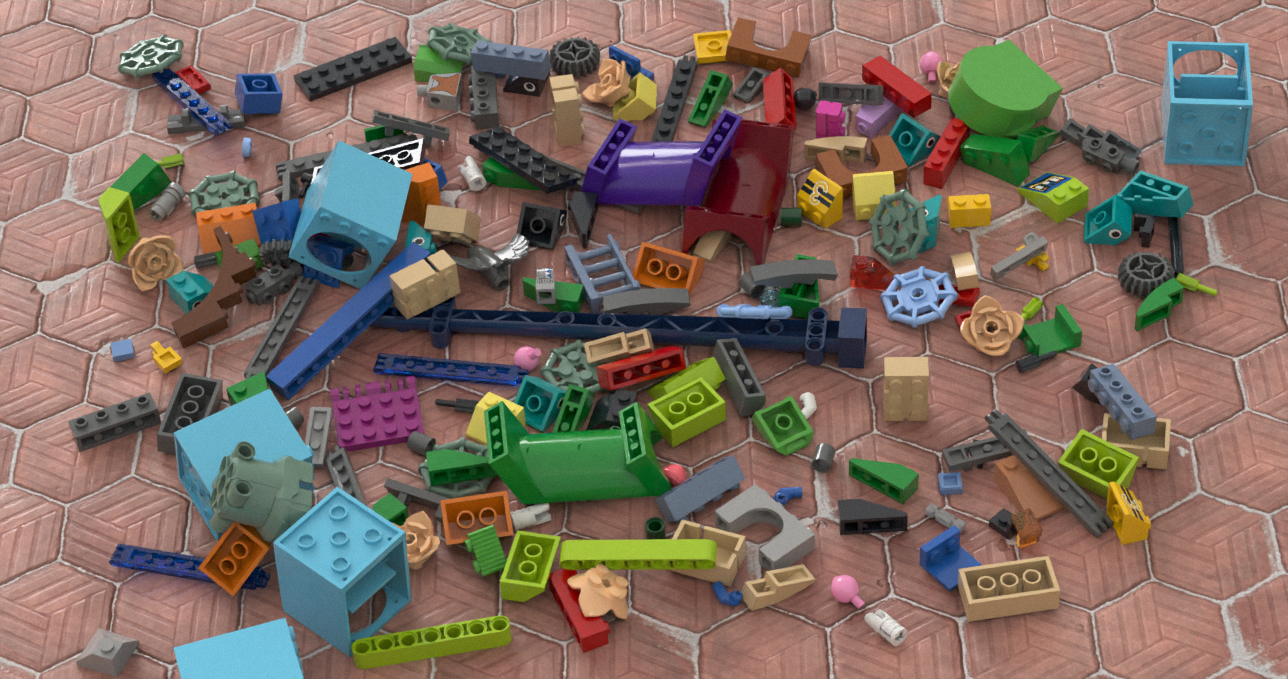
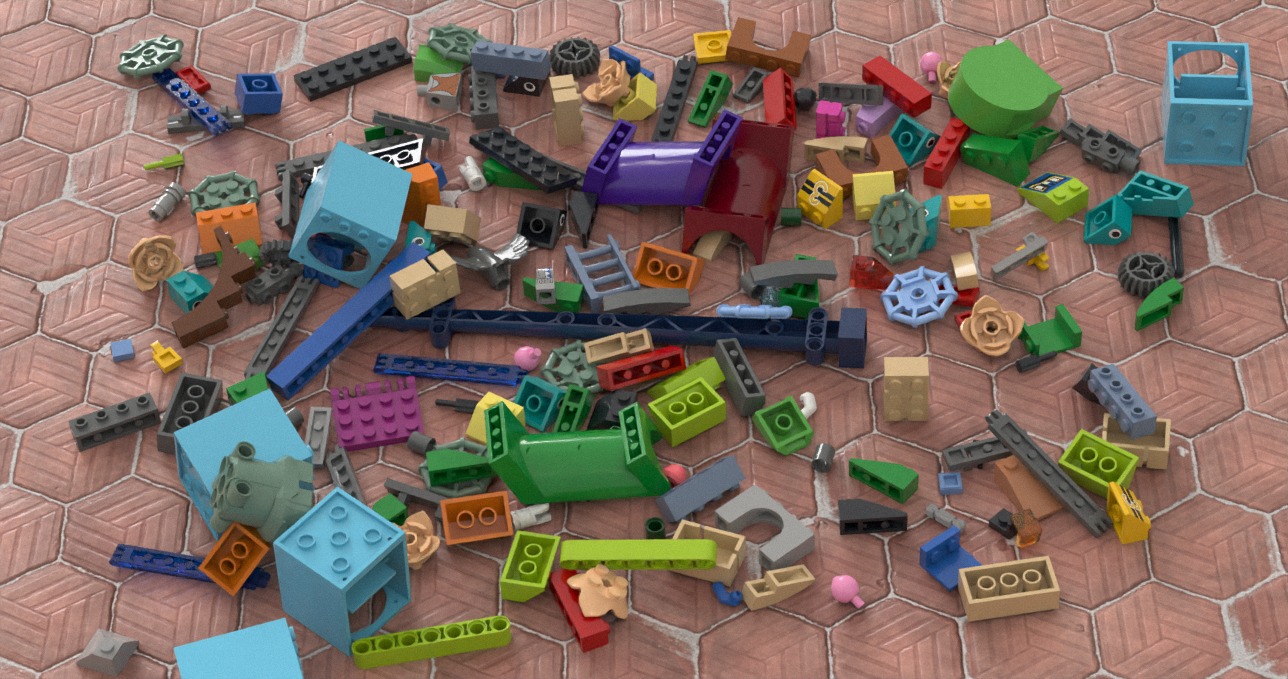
(119, 221): lime slope -> none
(142, 180): green wedge -> none
(246, 147): light blue tile -> none
(277, 221): blue brick -> none
(486, 551): bright green brick -> none
(785, 494): blue arm -> none
(886, 627): white hinge -> none
(1031, 308): lime axle -> none
(1146, 227): black bracket -> none
(1193, 284): lime axle -> none

